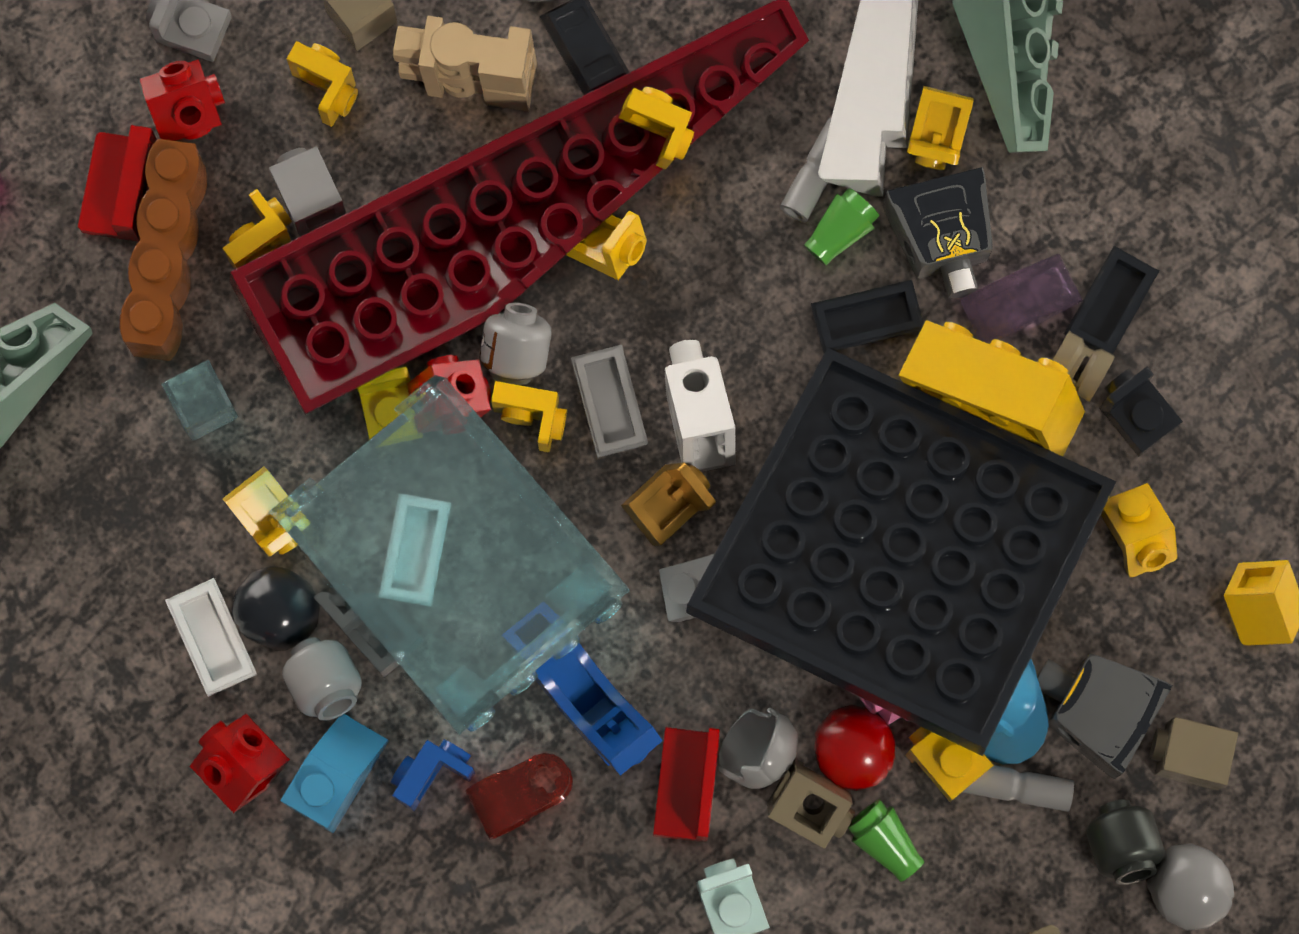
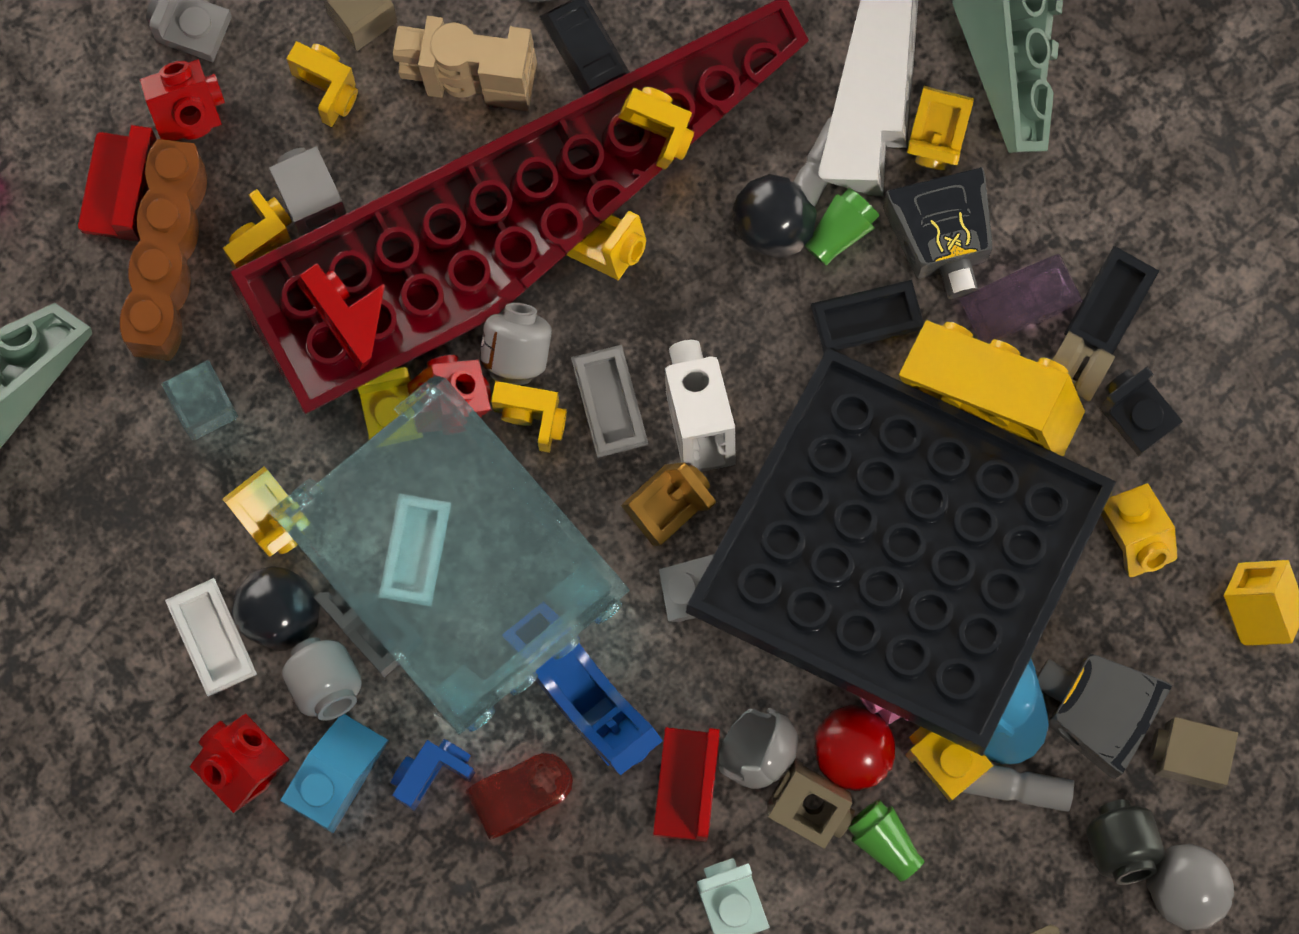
(352, 325): none -> red slope
(774, 216): none -> black hair

